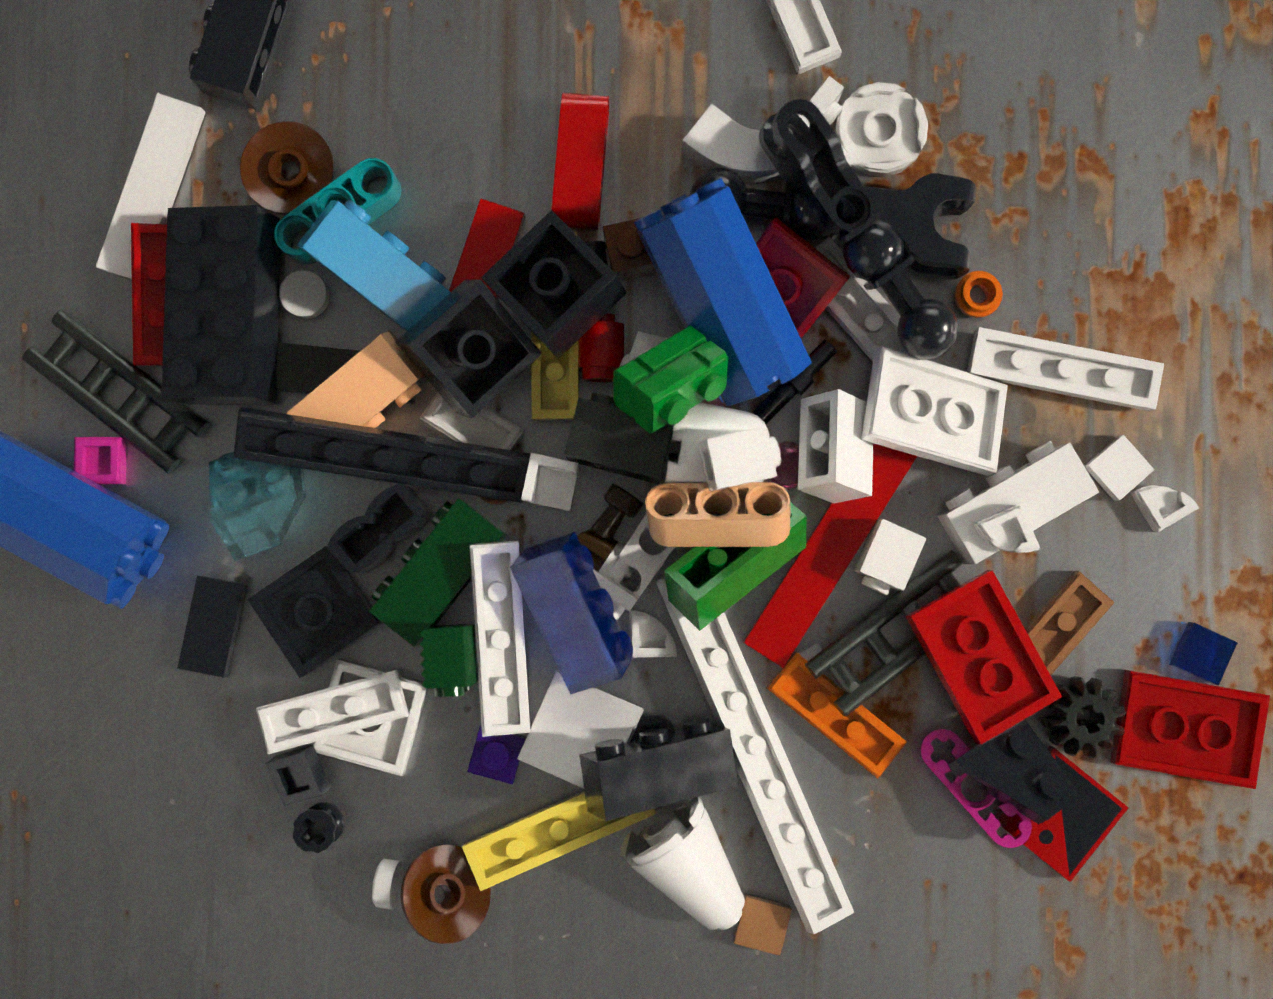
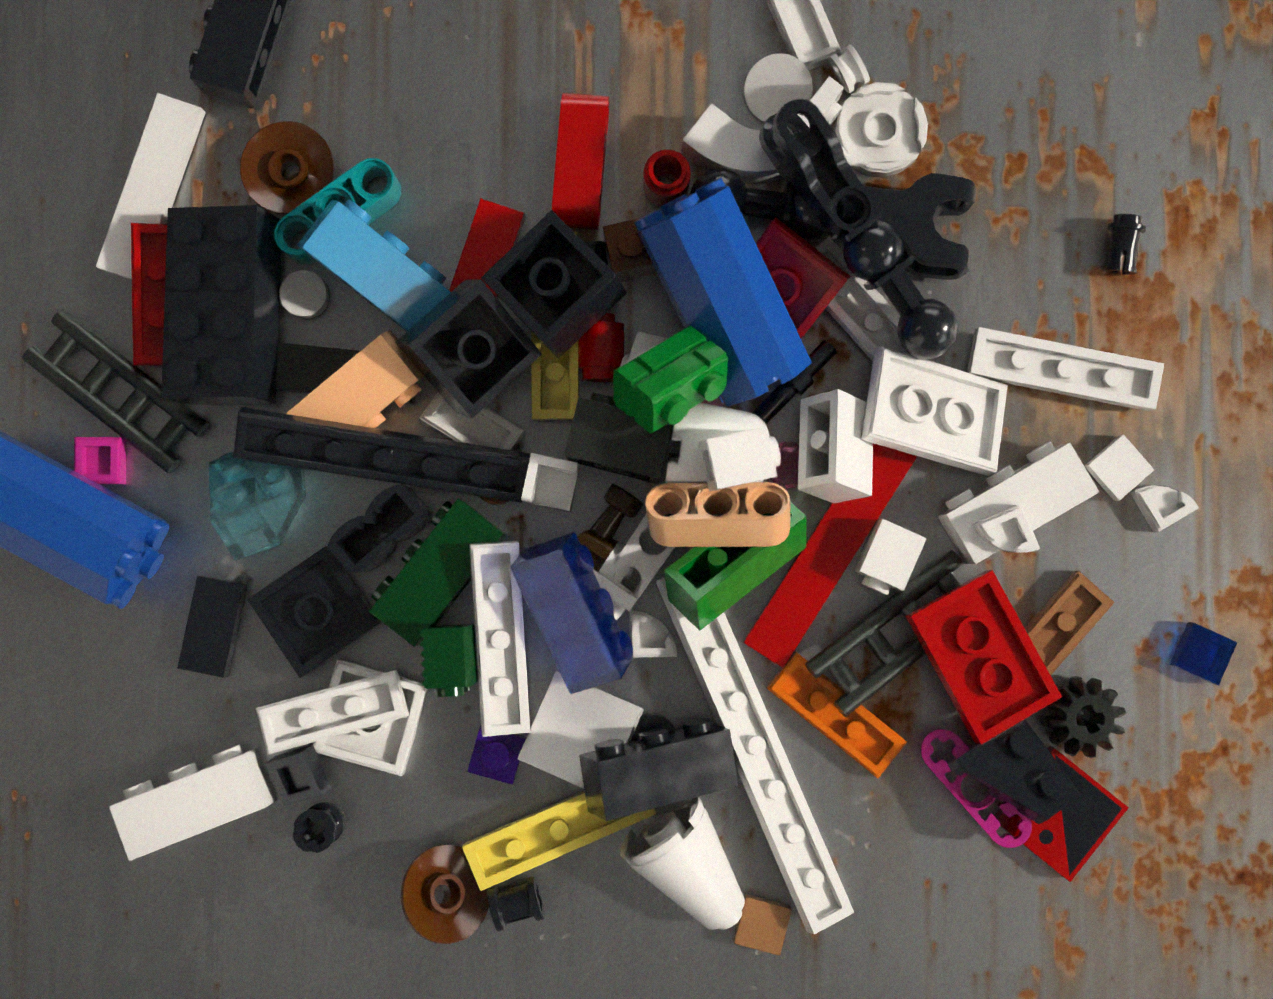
(192, 801): none -> white brick
(387, 884): white tile -> none
(515, 904): none -> black bush
(668, 165): none -> red brick
(776, 82): none -> white sticker
(849, 68): none -> white bush
(985, 282): orange plate -> none
(1124, 241): none -> black pin
(1190, 729): red tile -> none

